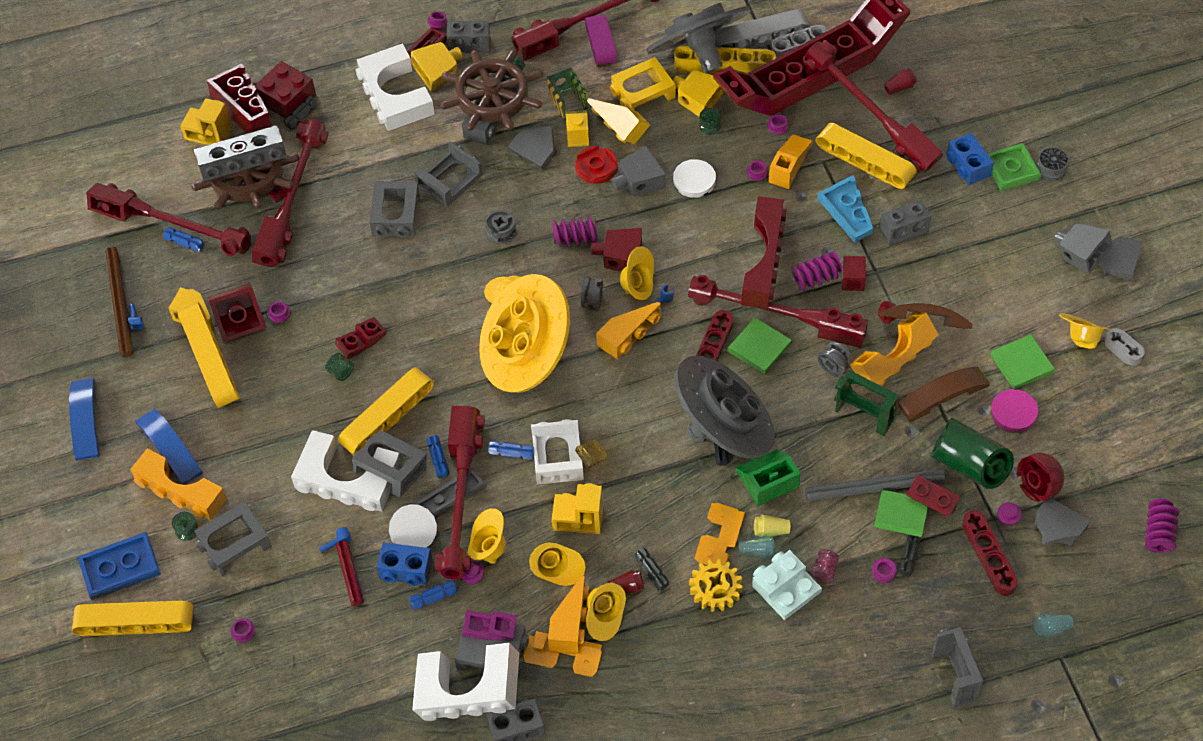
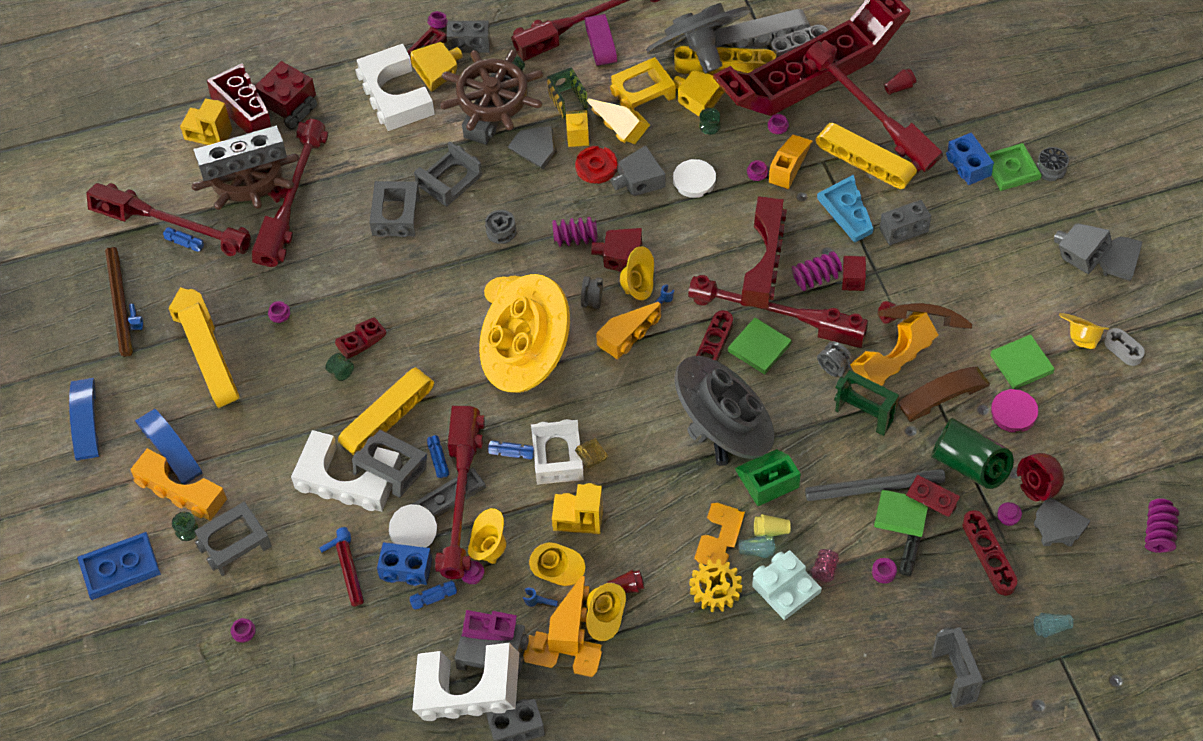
(132, 618): yellow beam -> none
(236, 312): dark red slope -> none
(537, 599): none -> blue hand
(652, 569): pearl dark grey axle -> none

